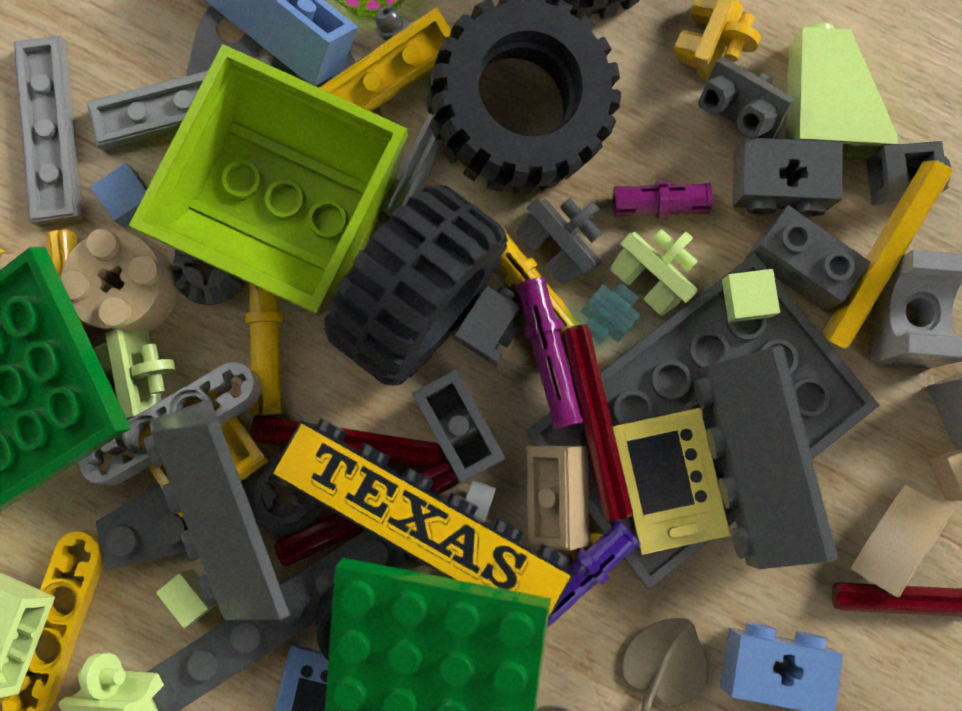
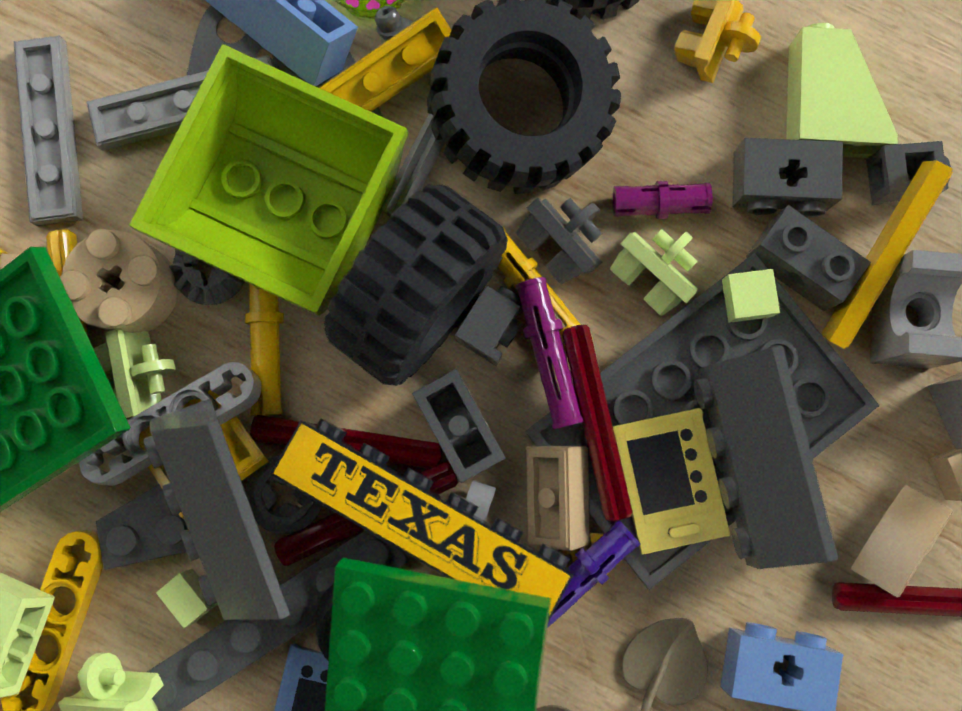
(120, 193): medium blue piece -> none
(610, 312): clear light blue gear -> none
(746, 100): dark grey hips -> none

